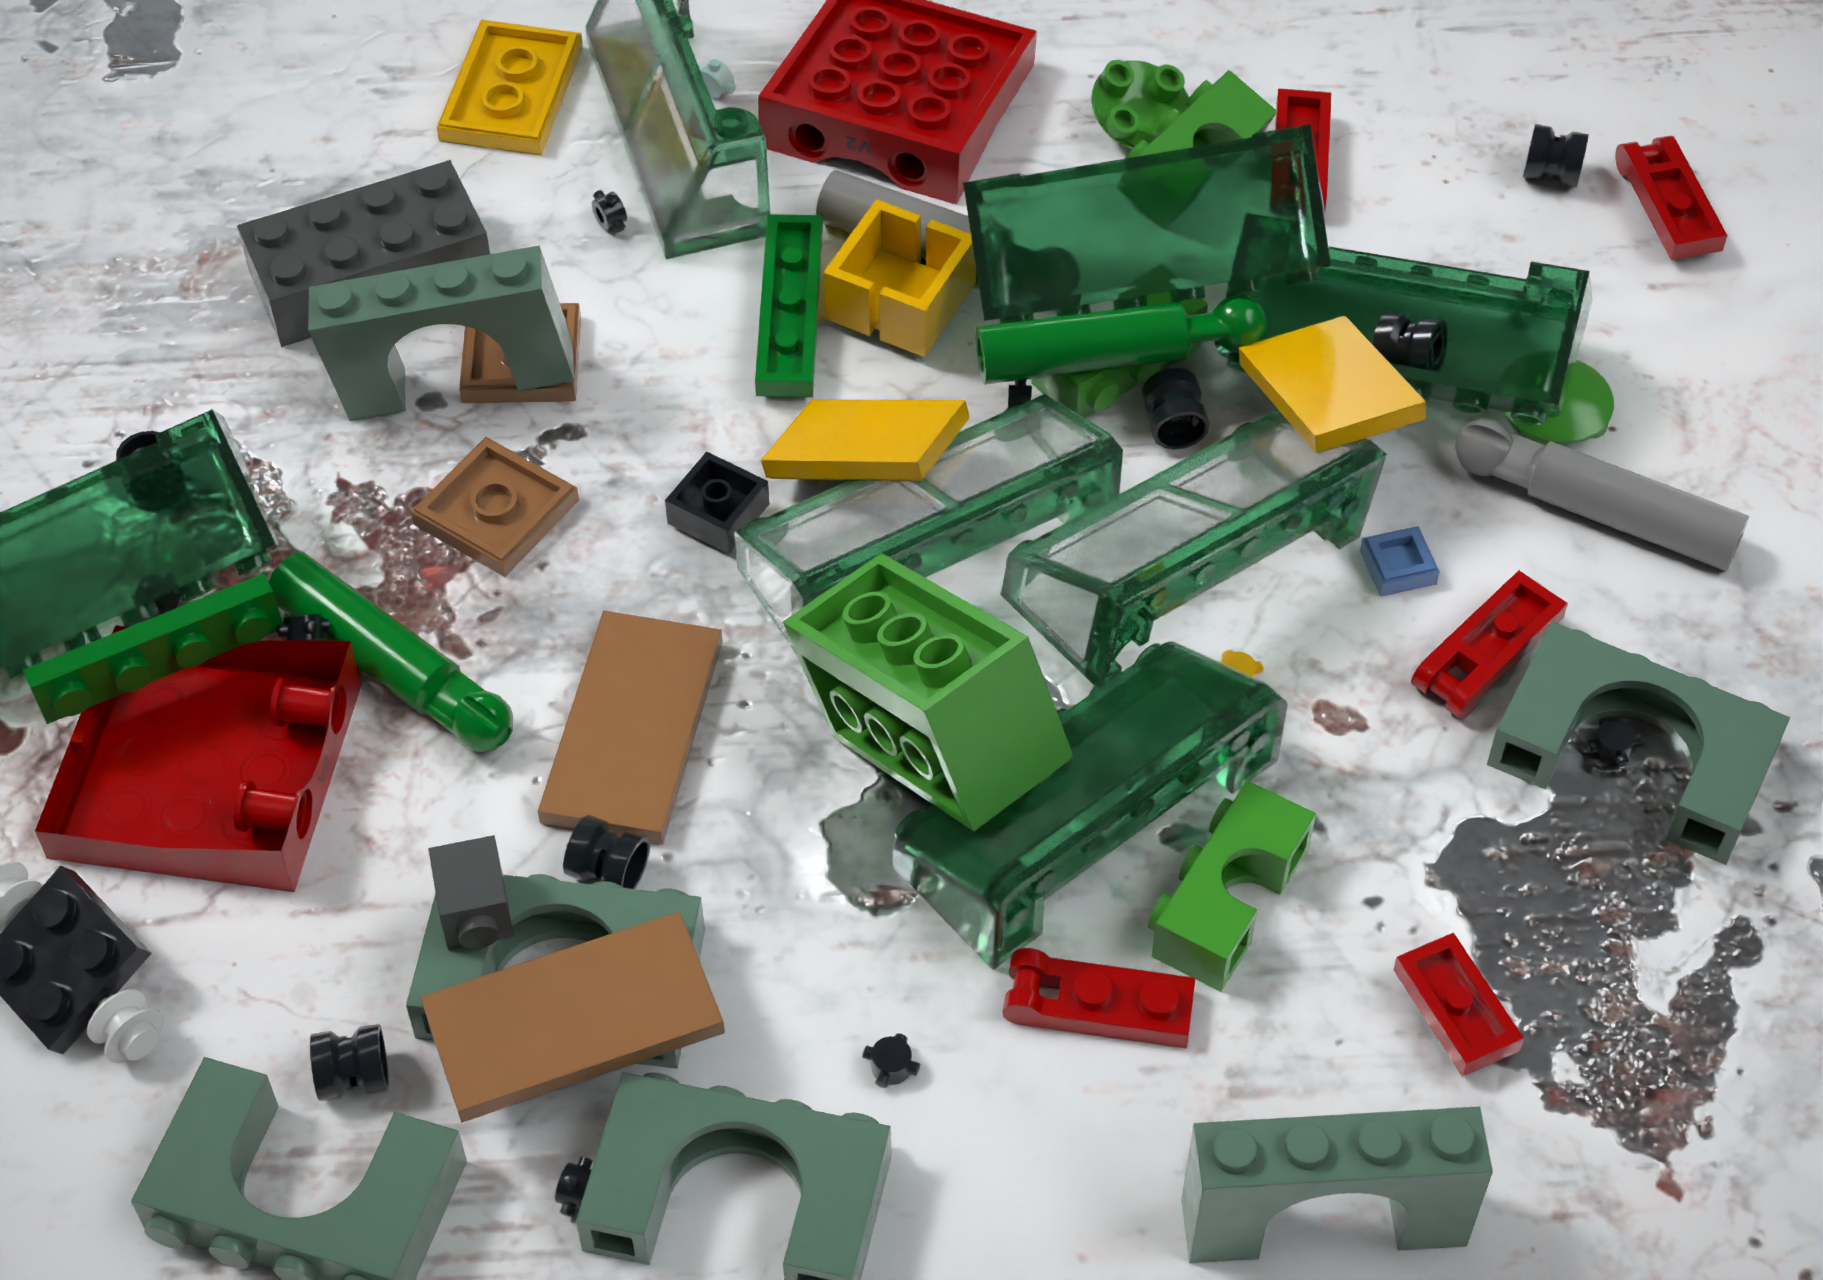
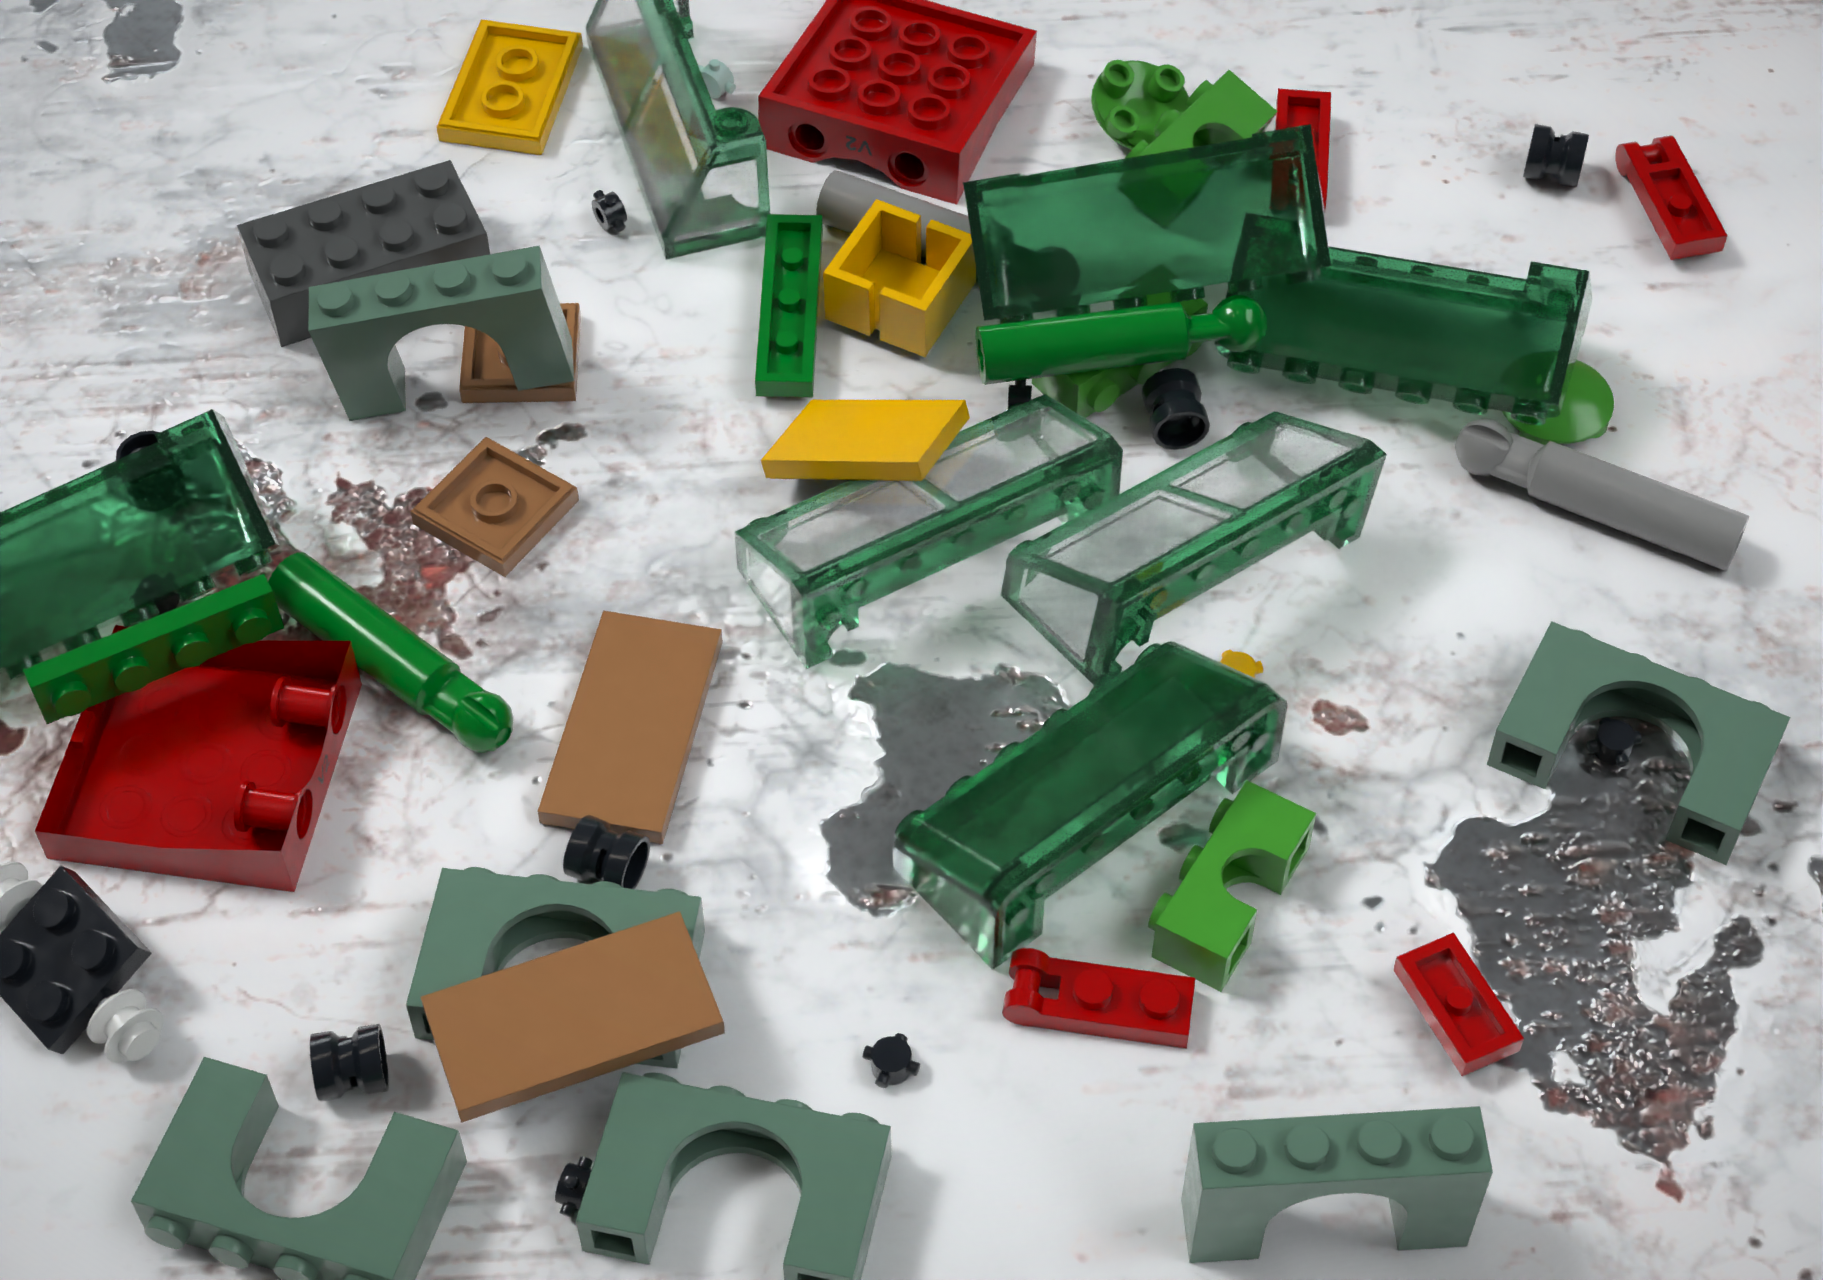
(302, 627): black piece -> none
(471, 893): dark grey brick -> none
(716, 501): black piece -> none
(930, 690): bright green brick -> none
(1332, 384): yellow tile -> none
(1399, 561): medium blue tile -> none
(1411, 342): black wheel -> none
(1489, 643): red plate -> none

